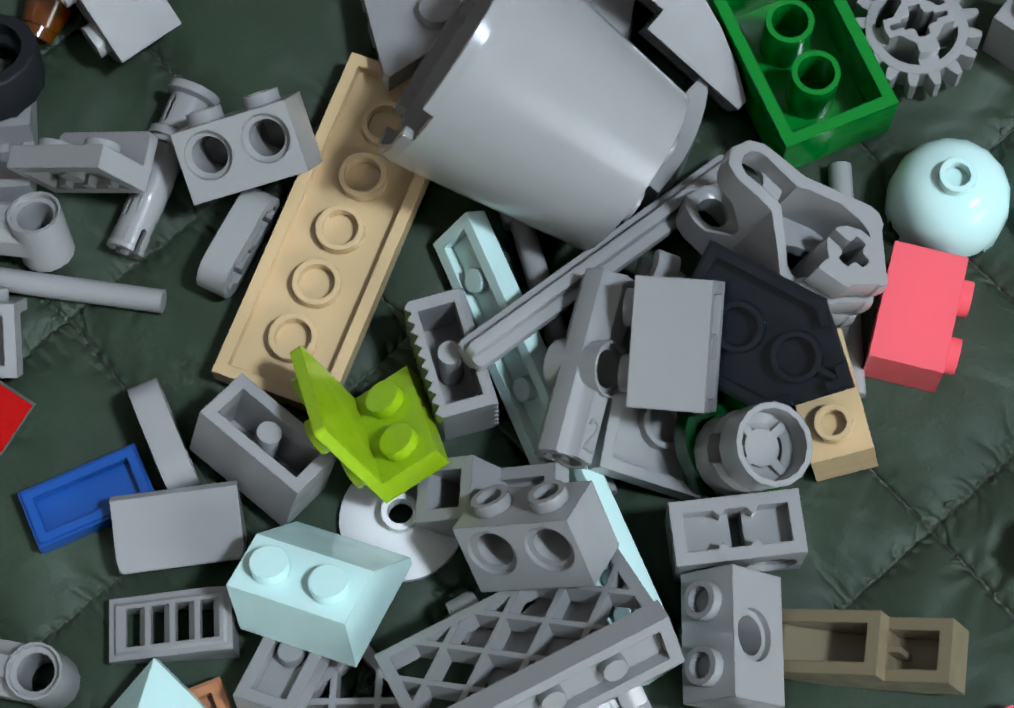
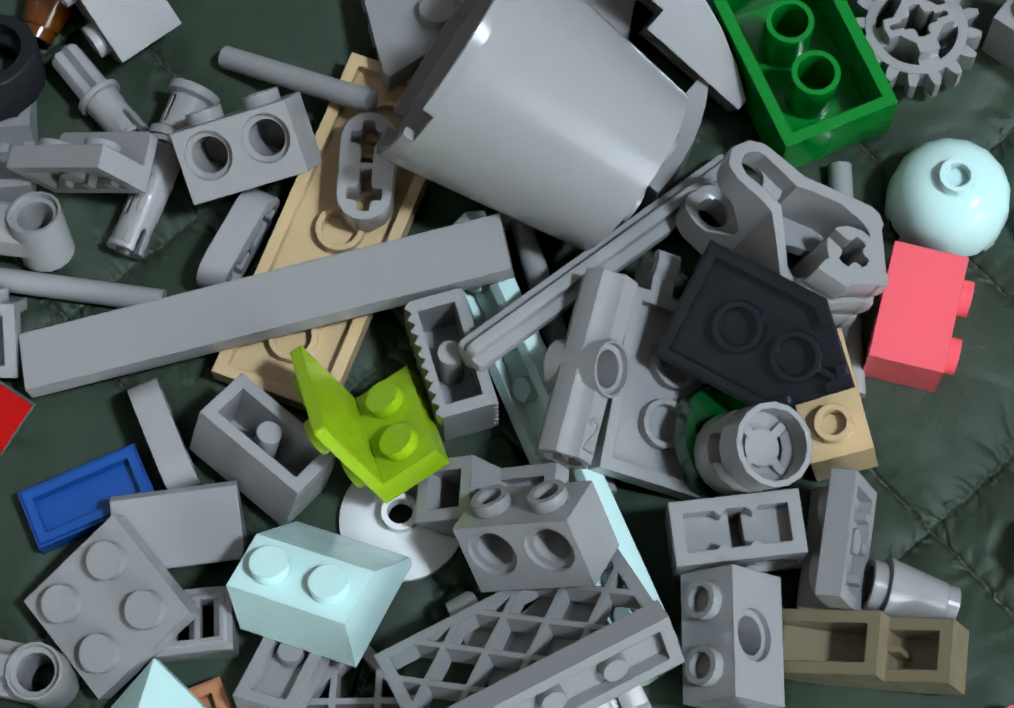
(97, 95): none -> light grey axle
(111, 606): none -> light grey plate
(264, 305): none -> light grey tile
(298, 79): none -> light grey bar
(354, 170): none -> light grey beam
(672, 343): light grey brick -> none
(838, 543): none -> light grey bracket
(908, 591): none -> light grey cone

